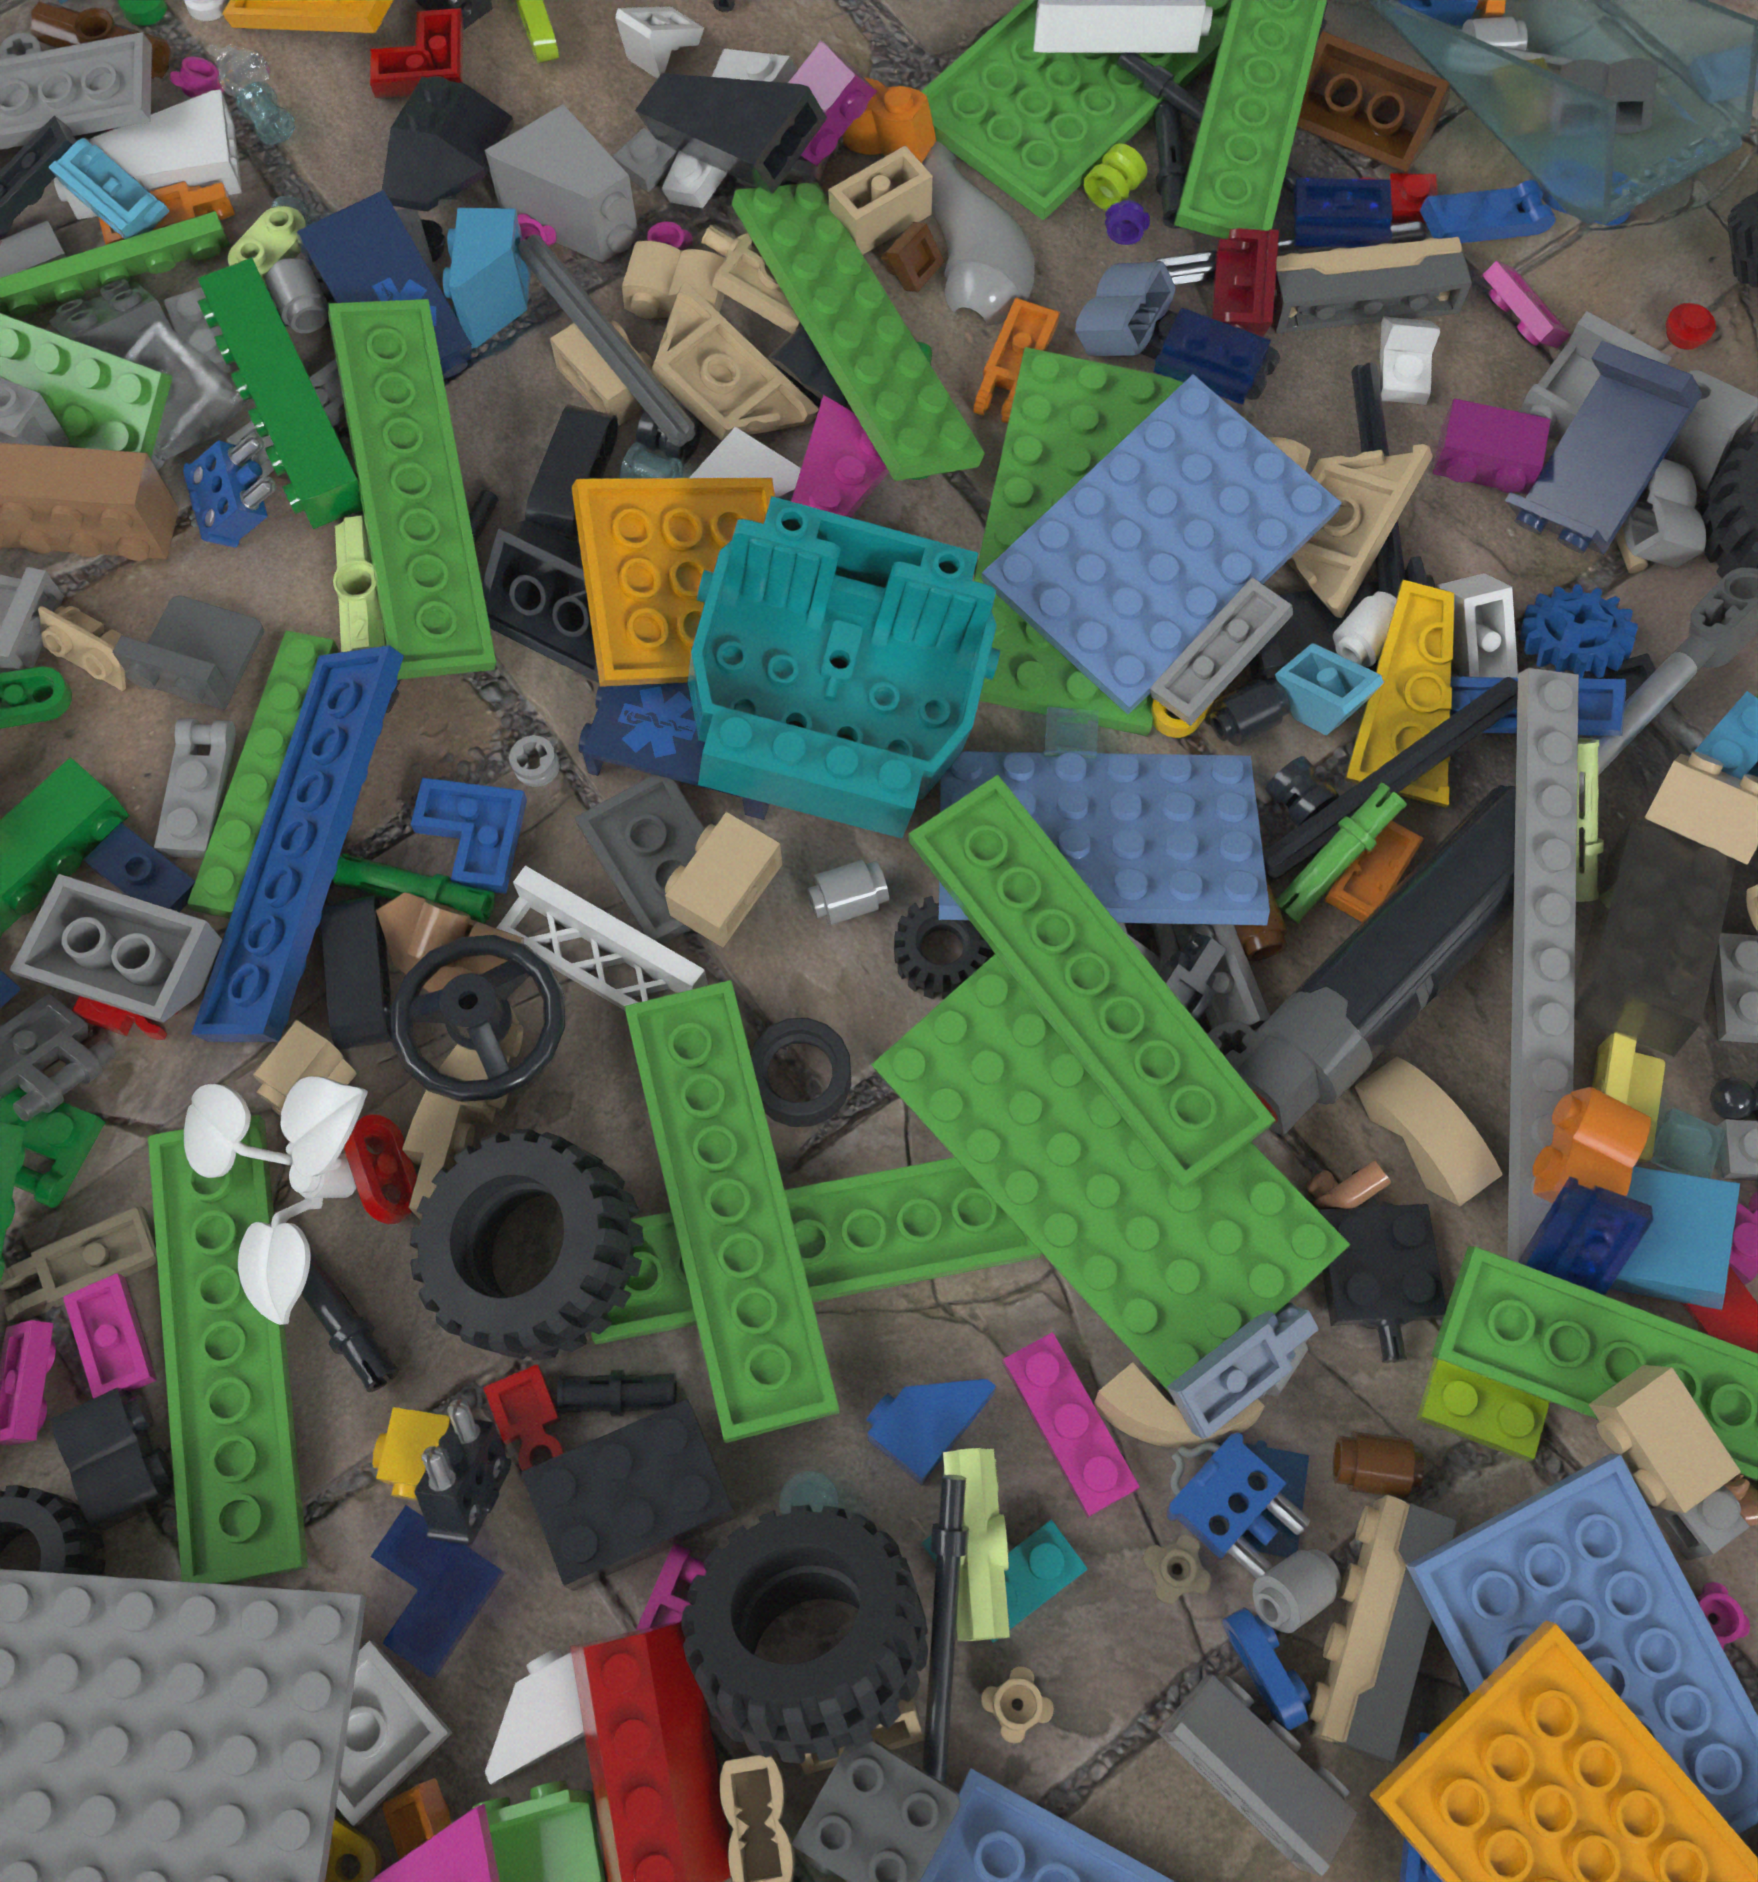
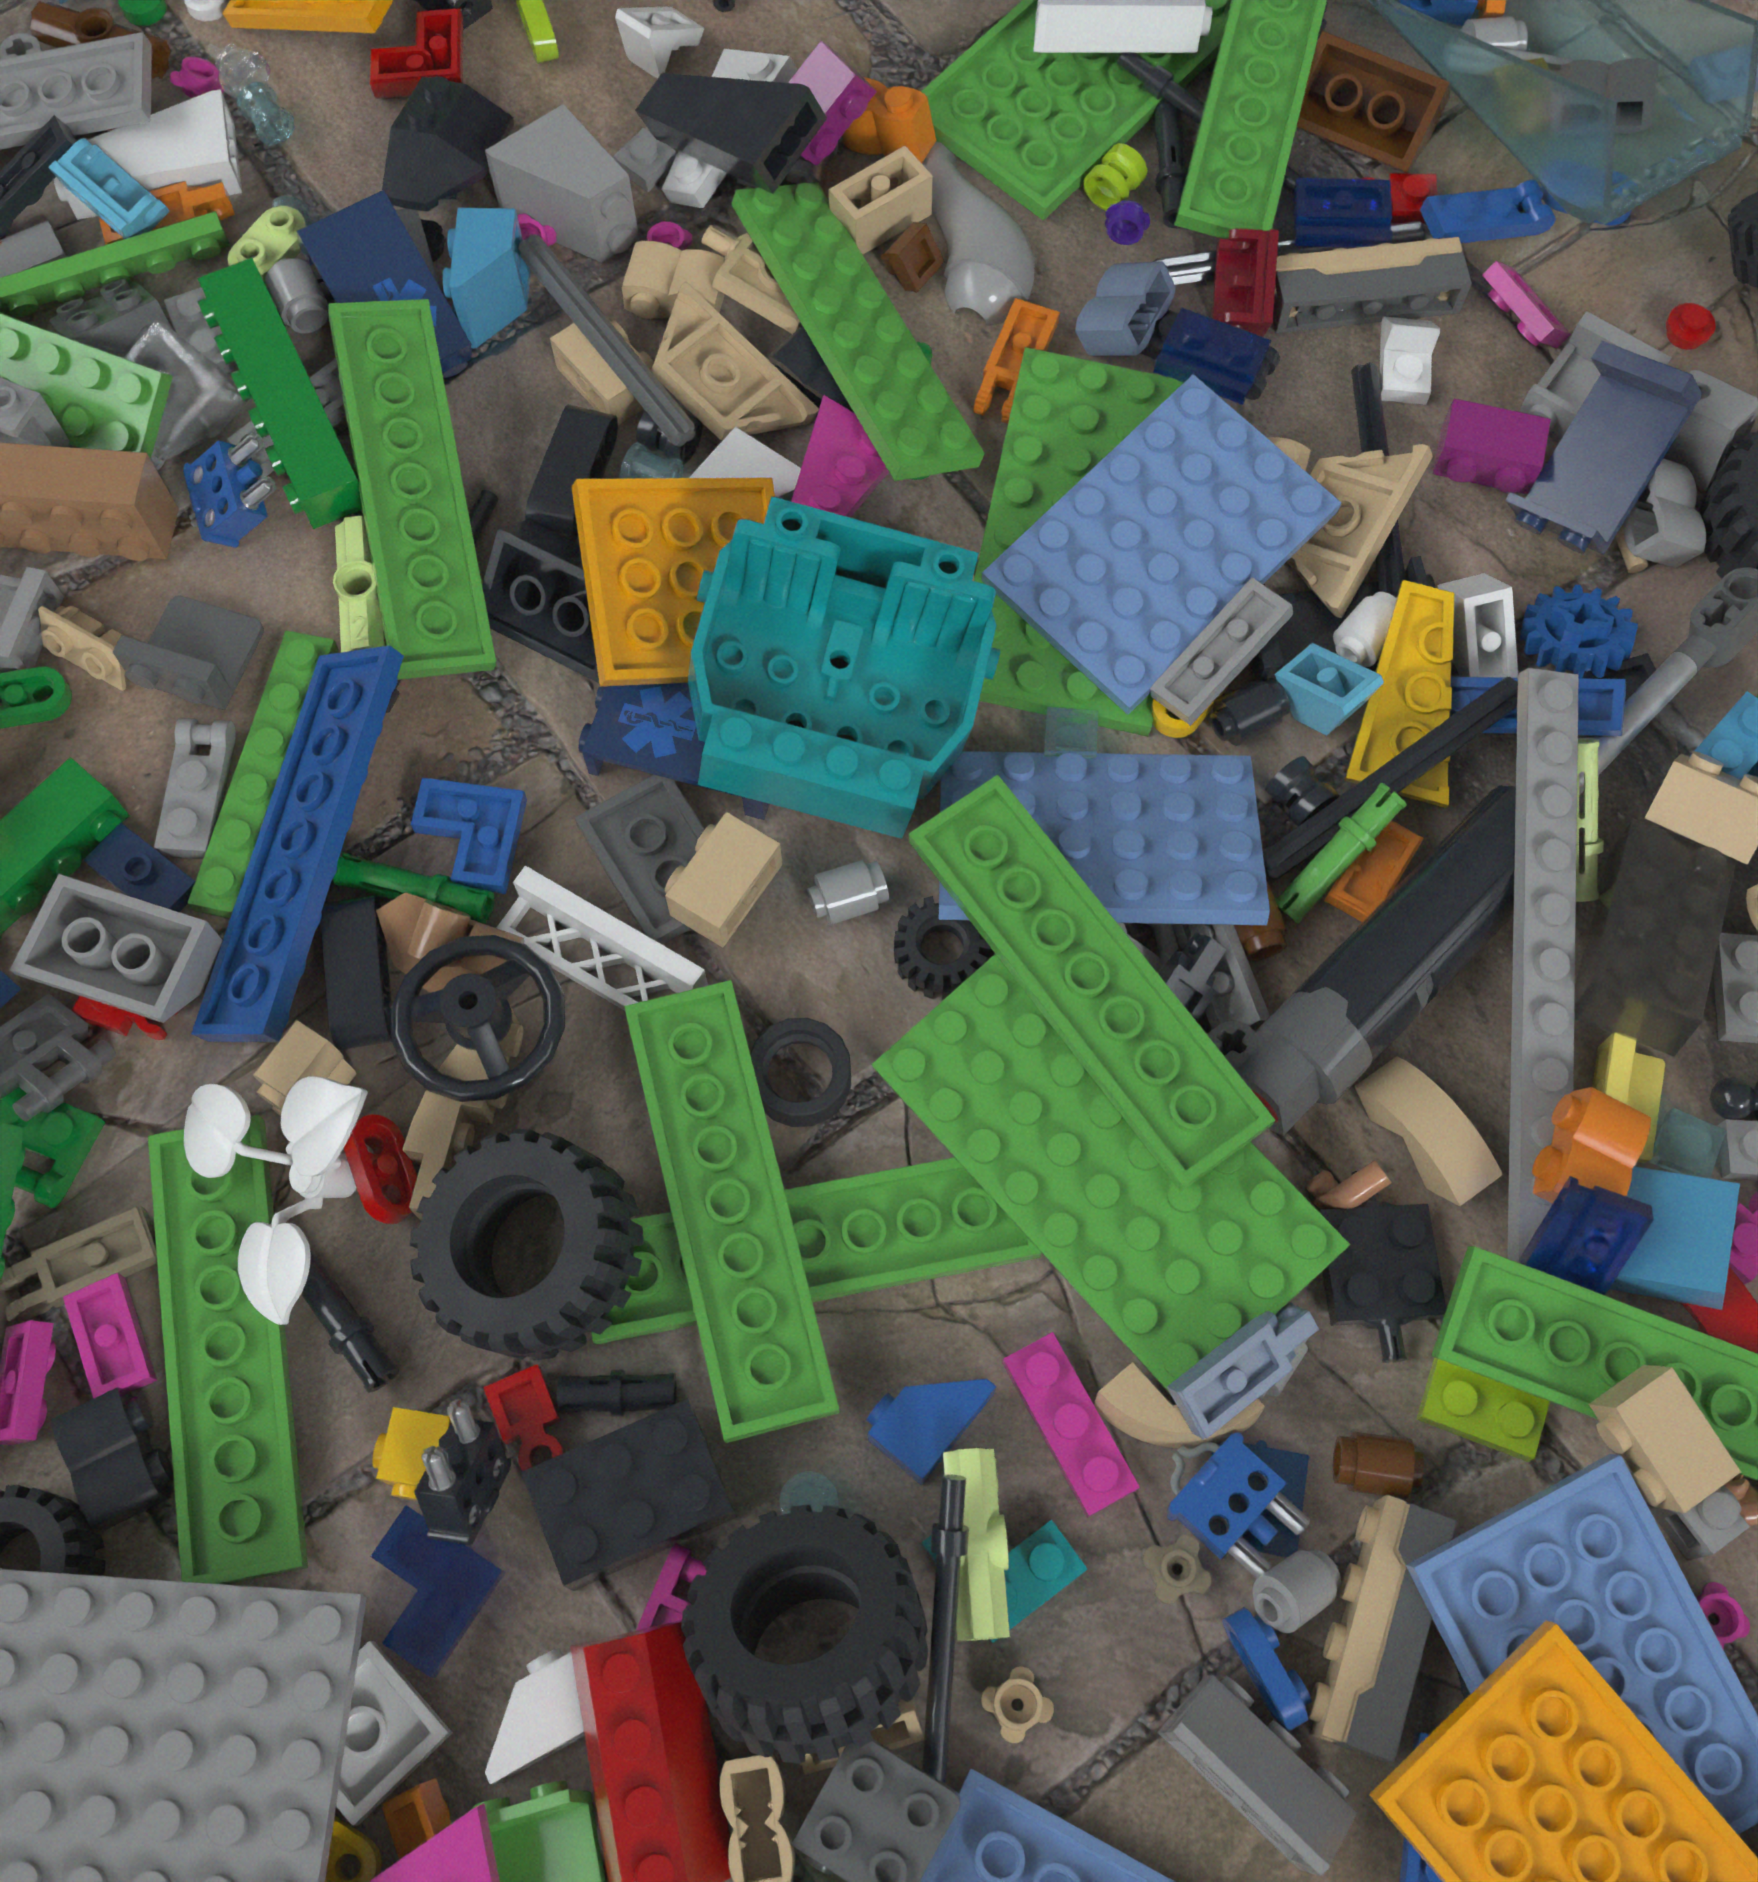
(548, 760): light grey bush -> none

